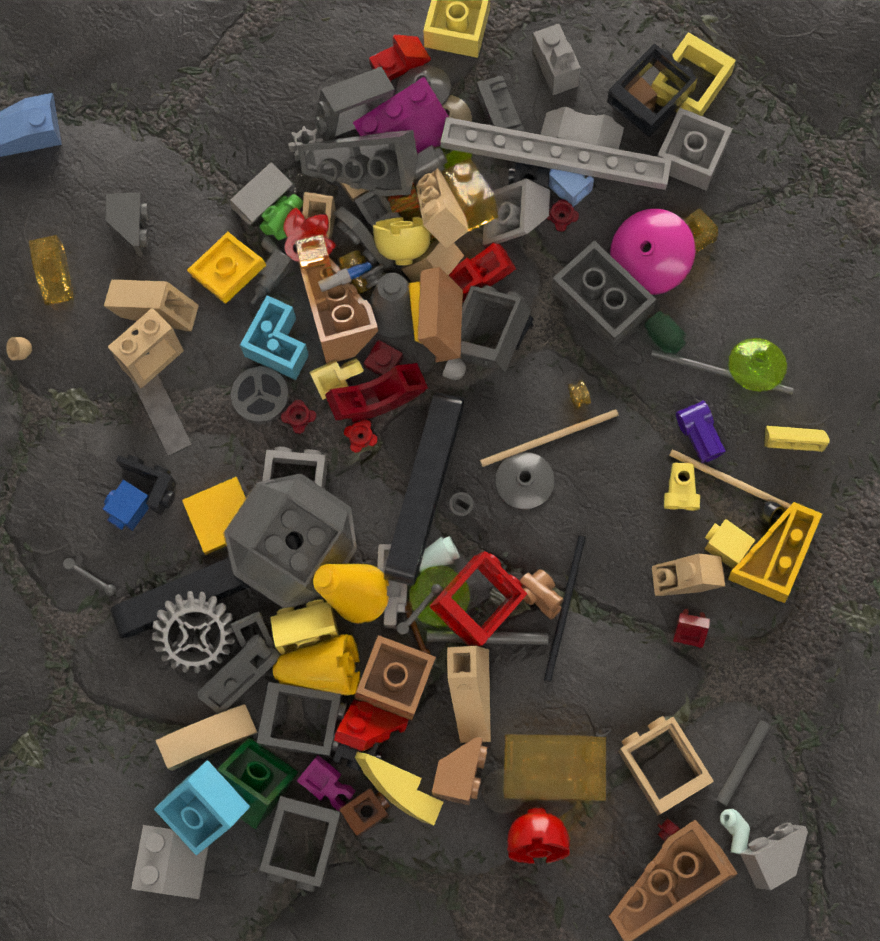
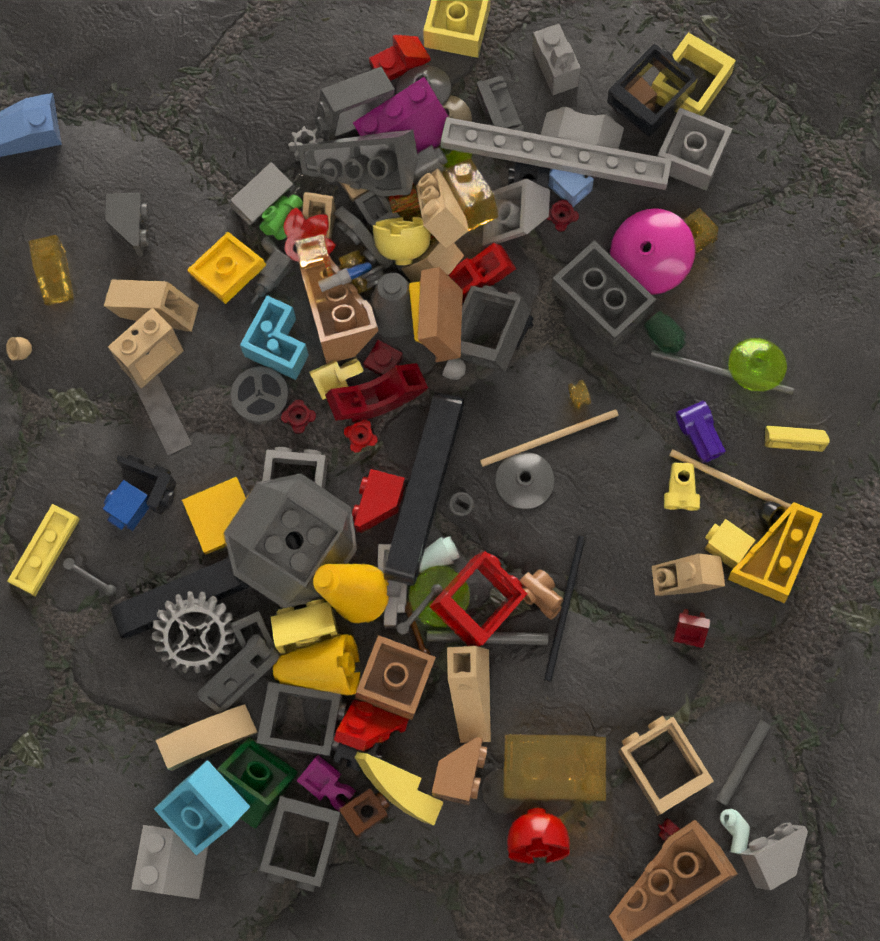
(43, 550): none -> light yellow tile
(379, 501): none -> red slope

